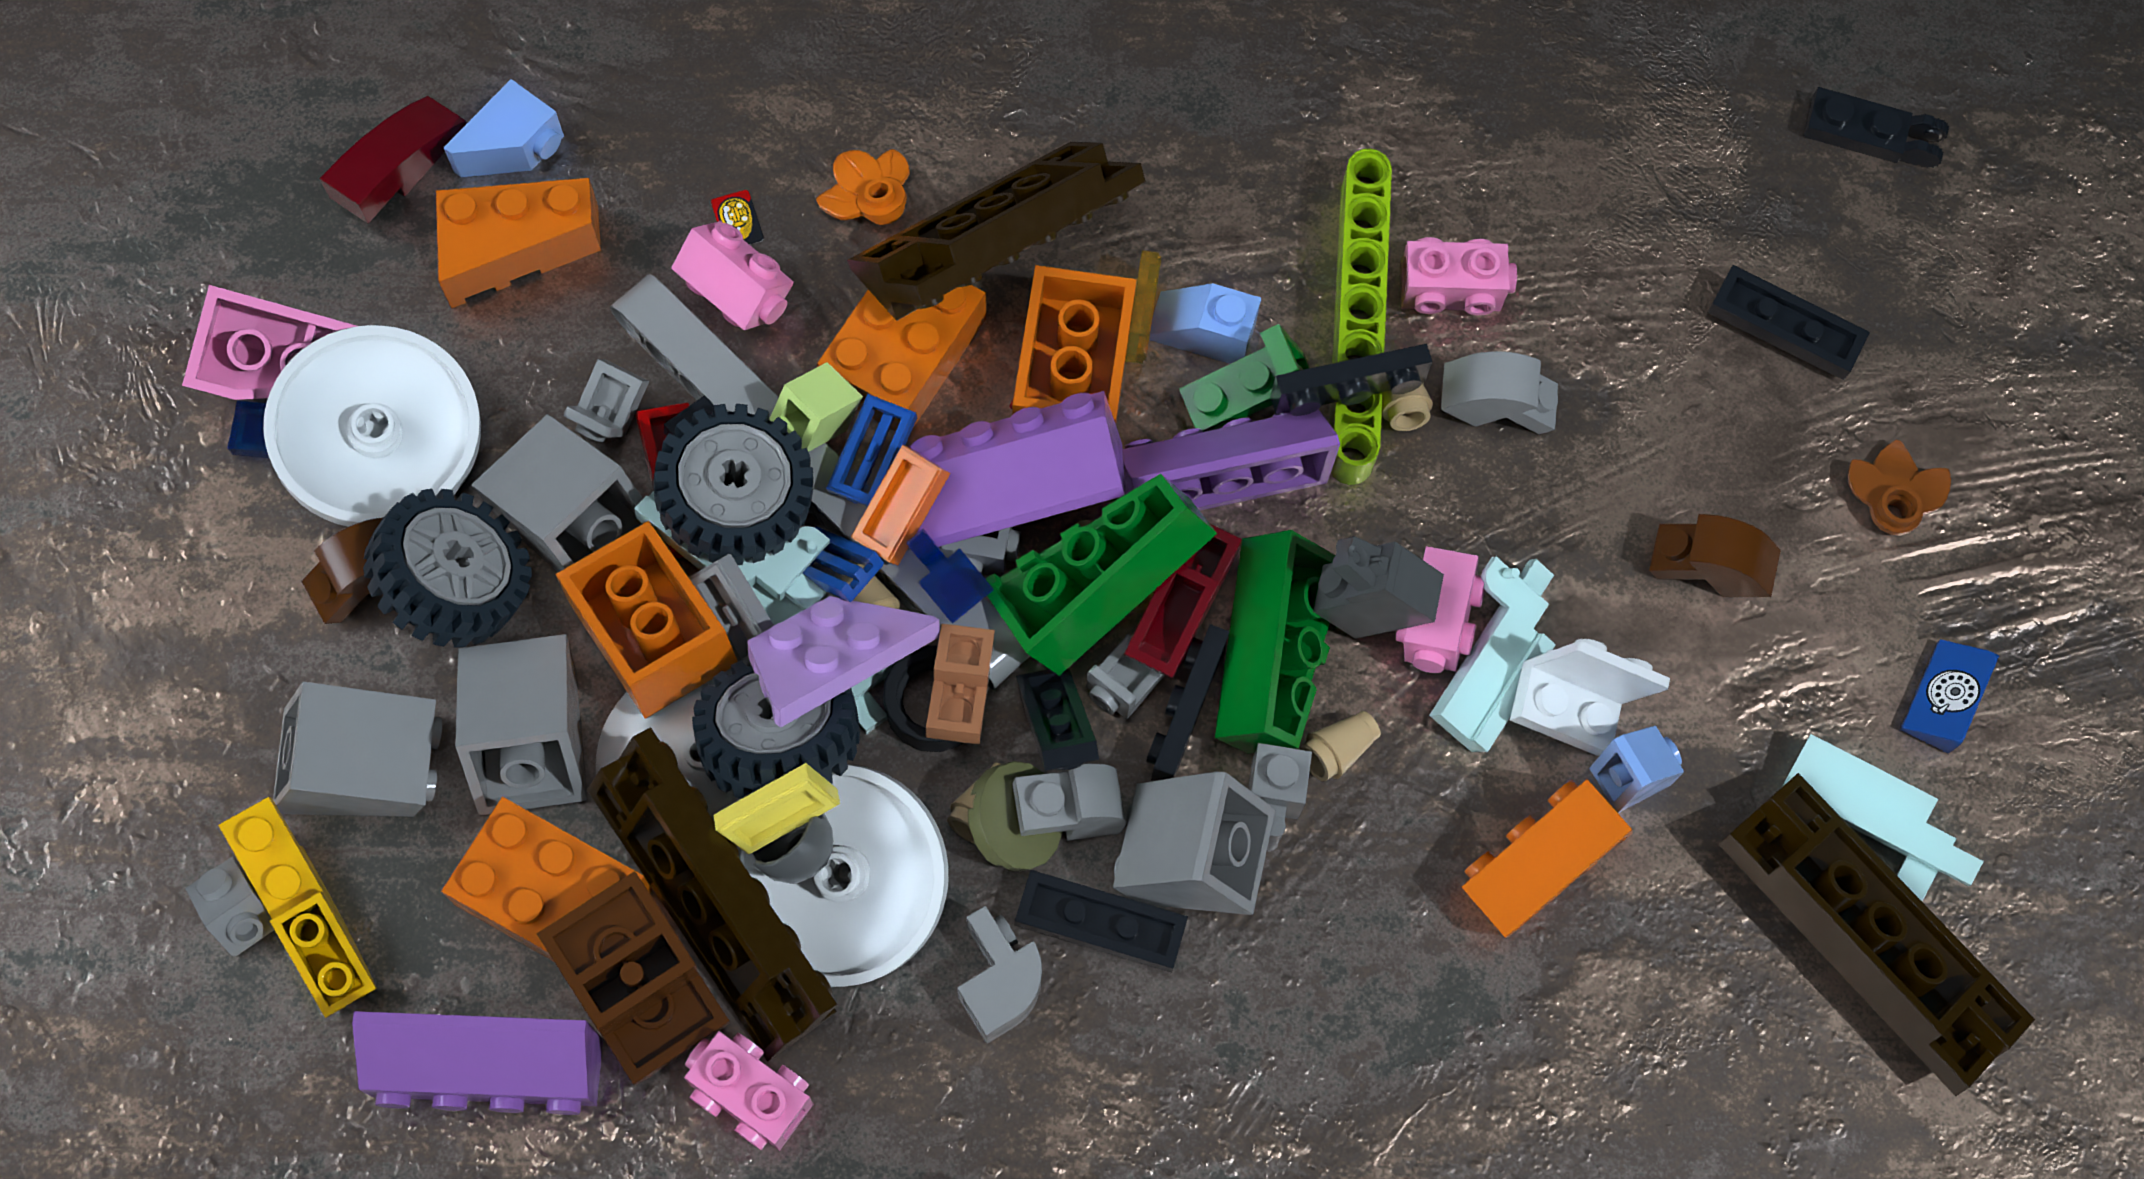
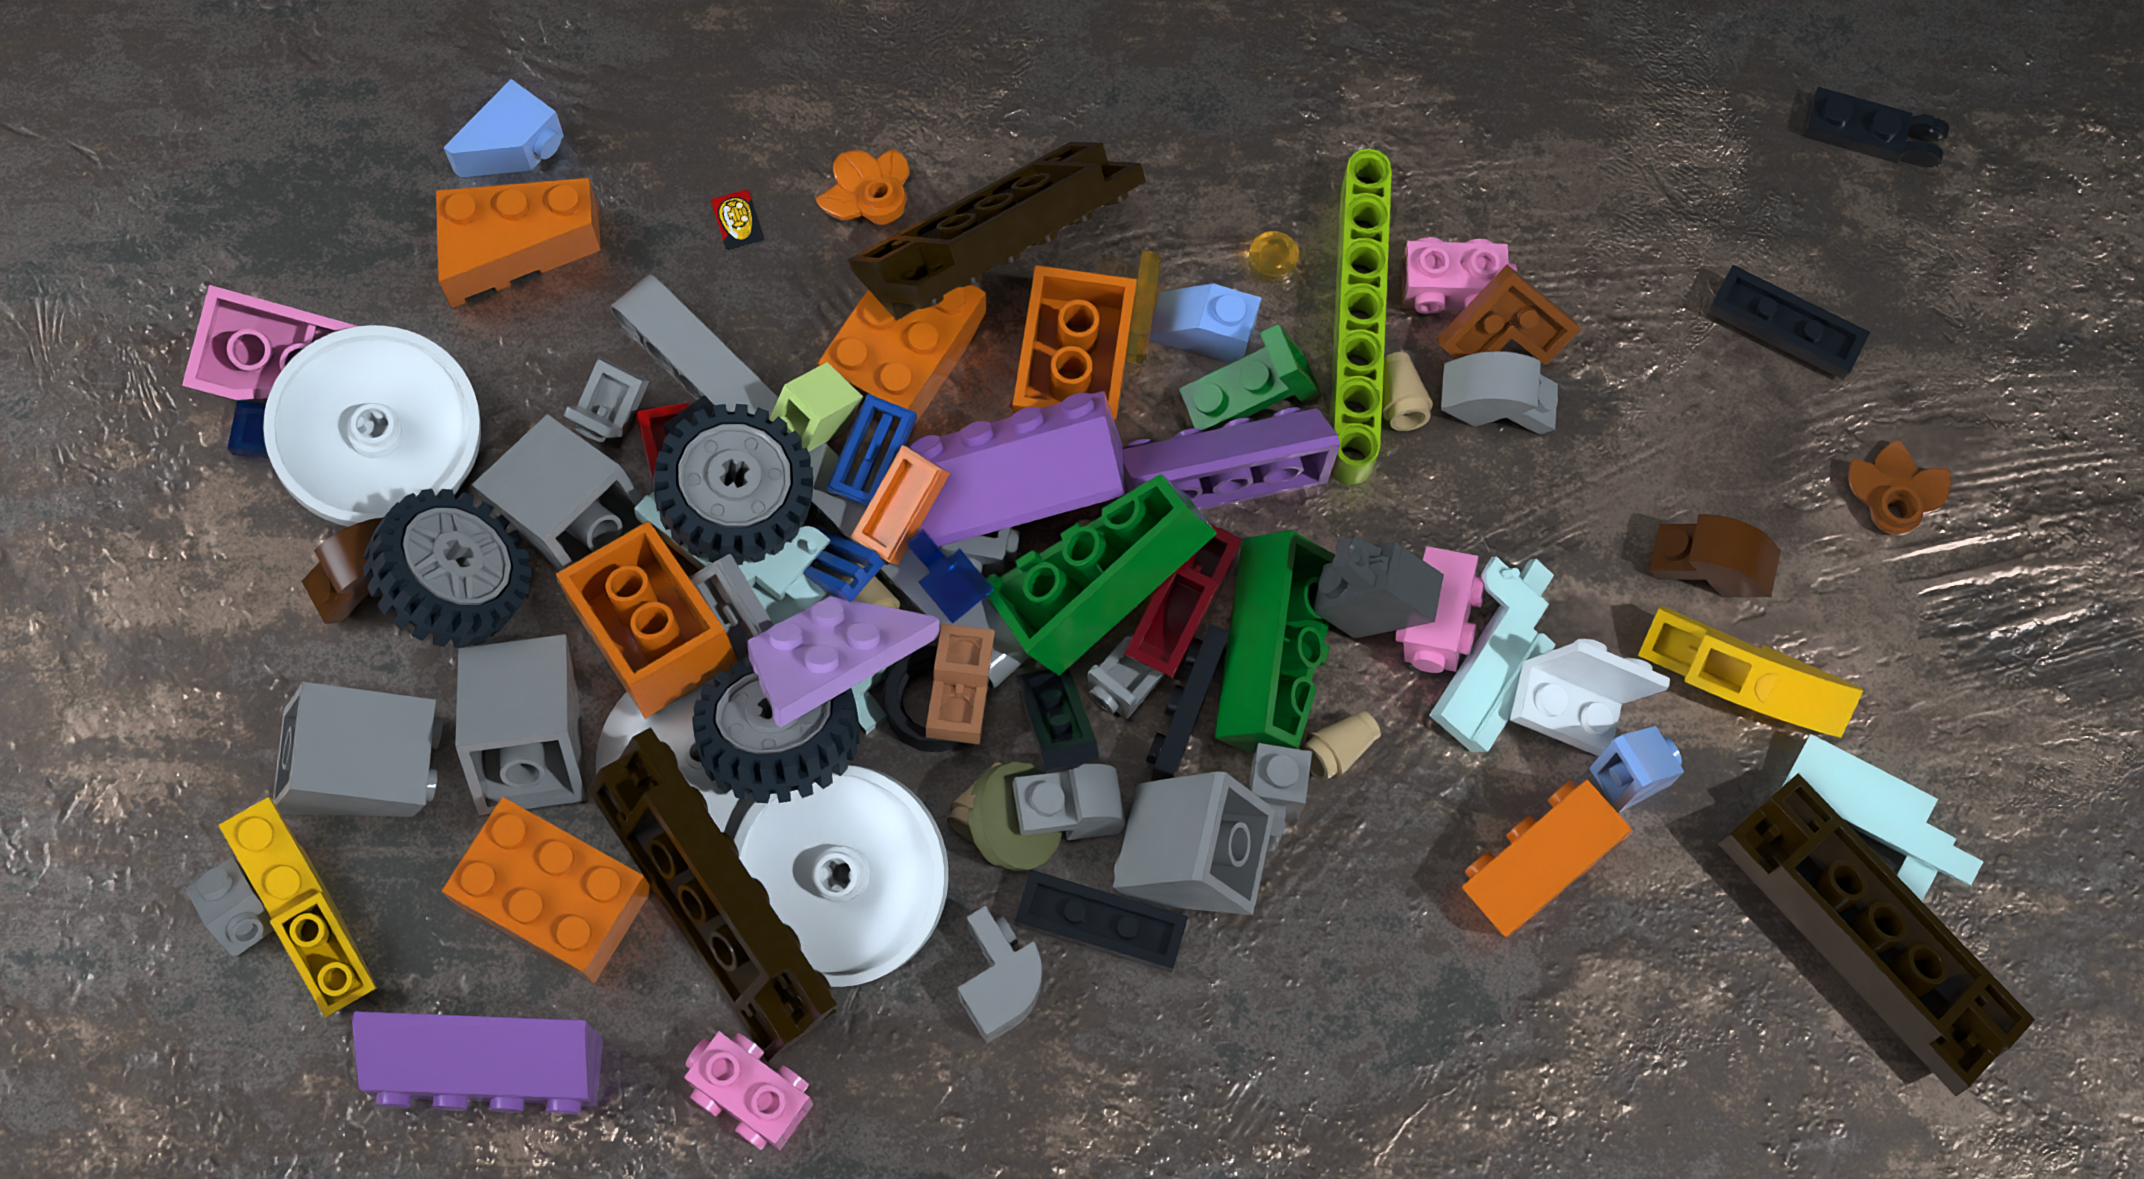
(391, 157): dark red slope -> none
(634, 978): reddish brown bracket -> none
(733, 275): bright pink brick -> none
(776, 809): light yellow tile -> none
(798, 853): dark grey hair -> none
(1273, 257): none -> clear yellow tile
(1351, 380): black plate -> none
(1509, 310): none -> dark orange plate
(1750, 674): none -> yellow slope
(1949, 694): blue slope -> none

